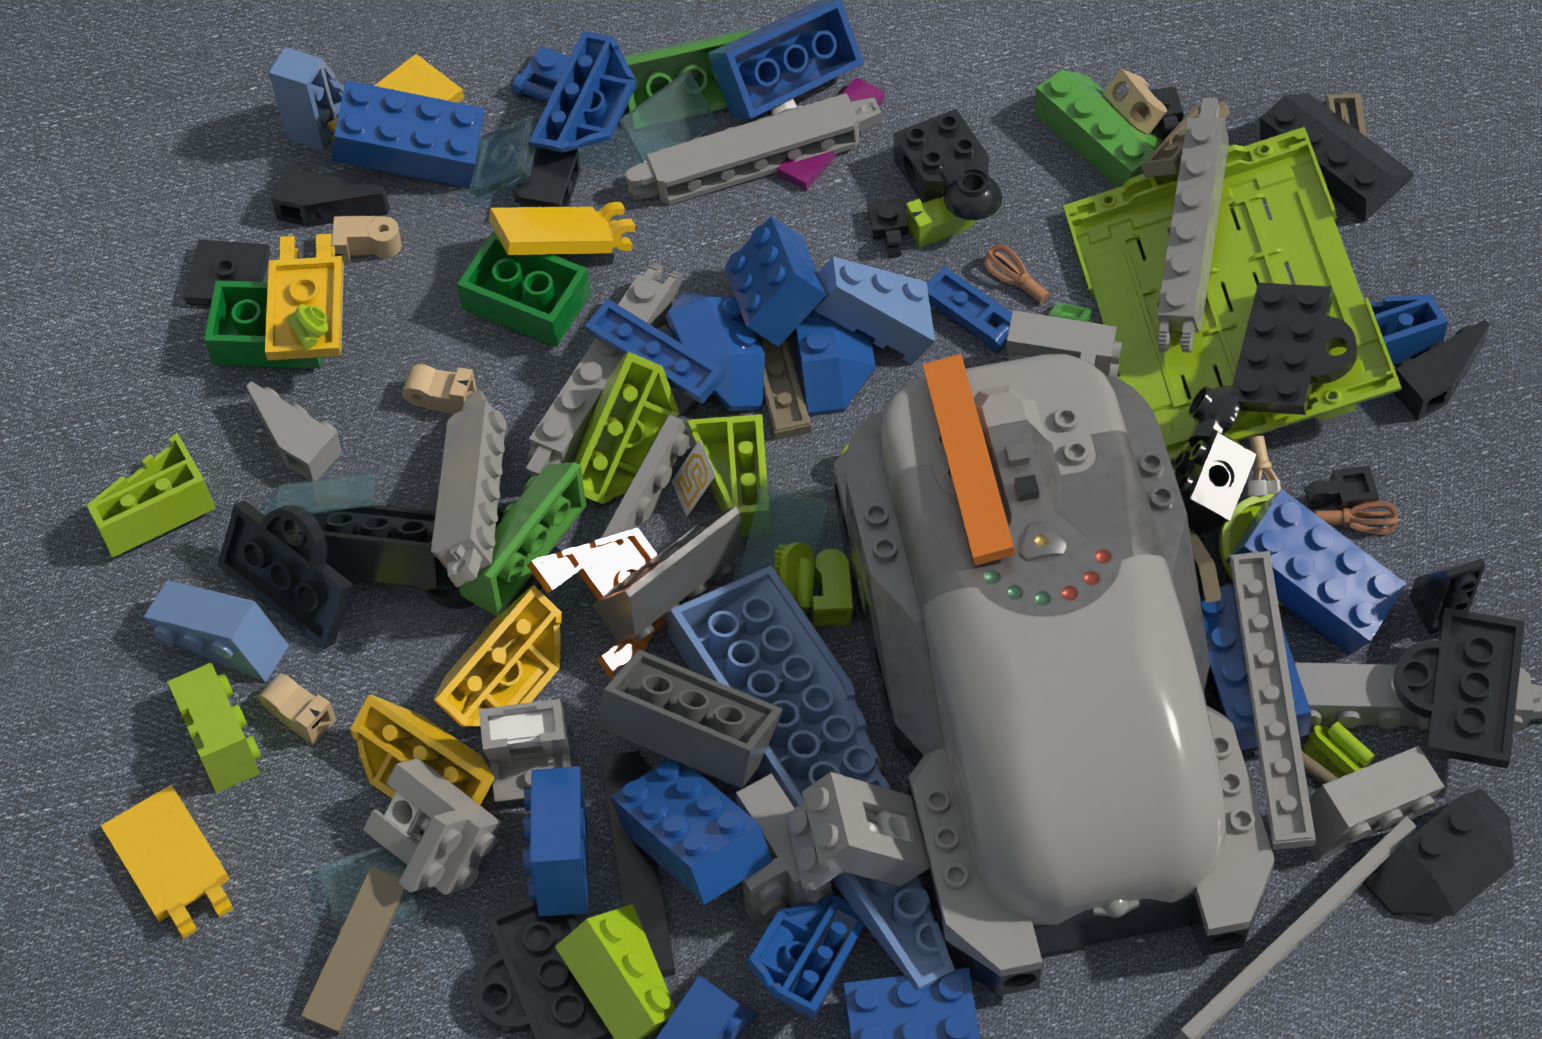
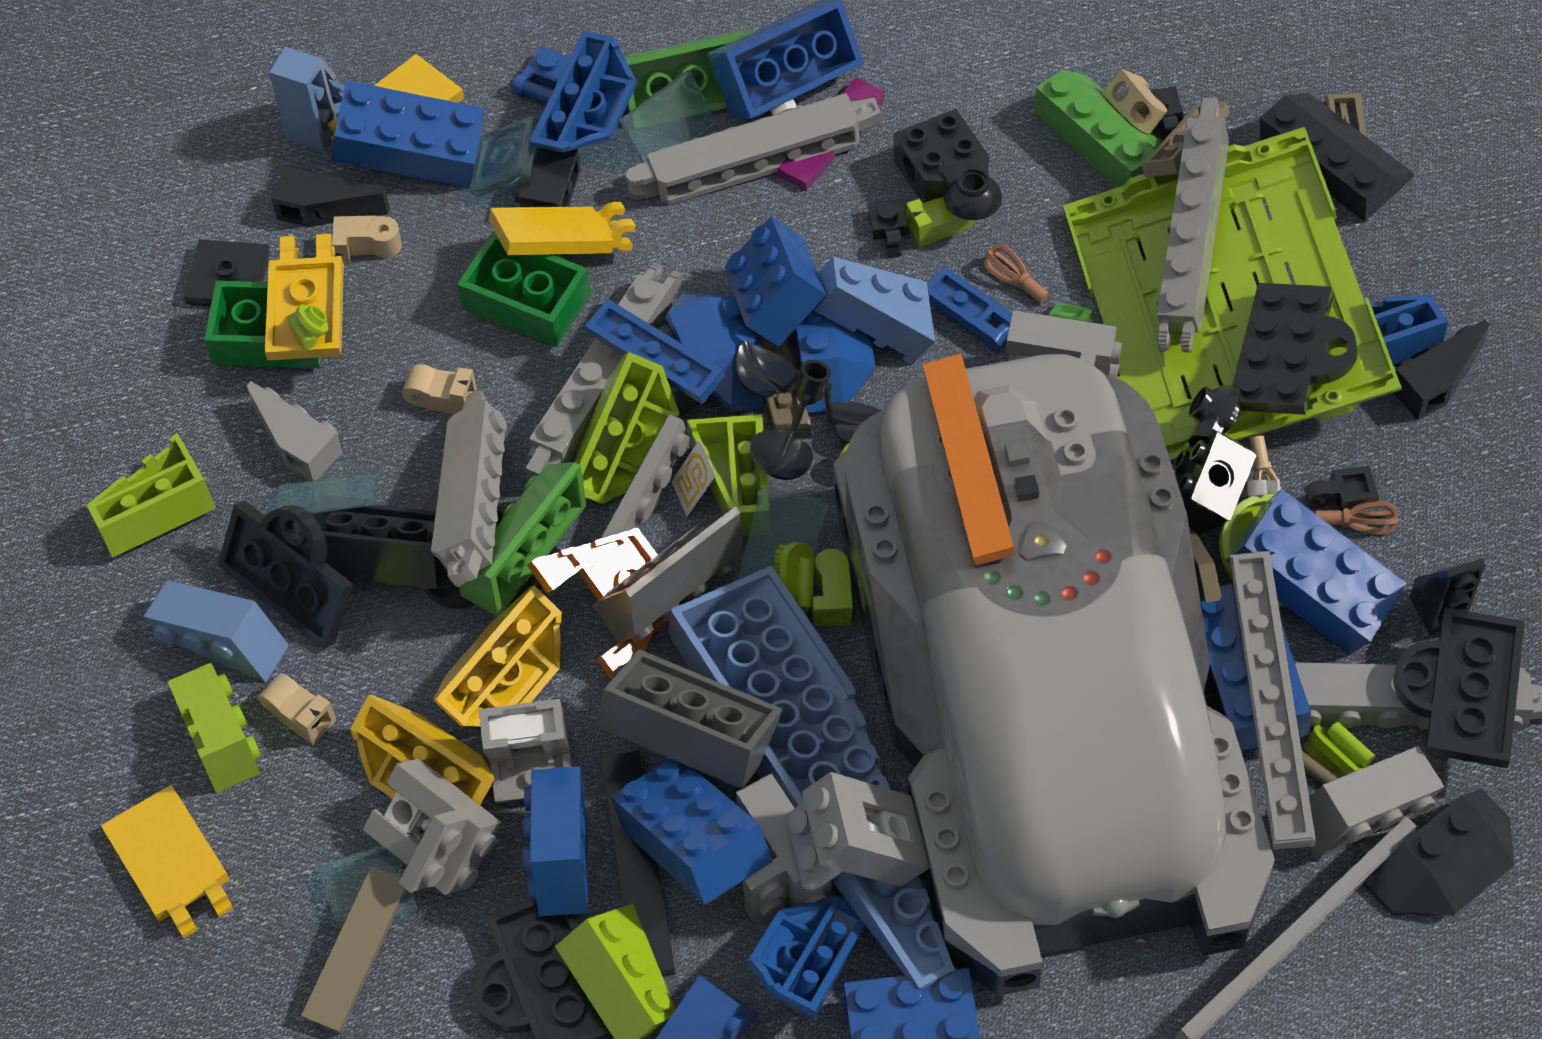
(765, 374): none -> black plant

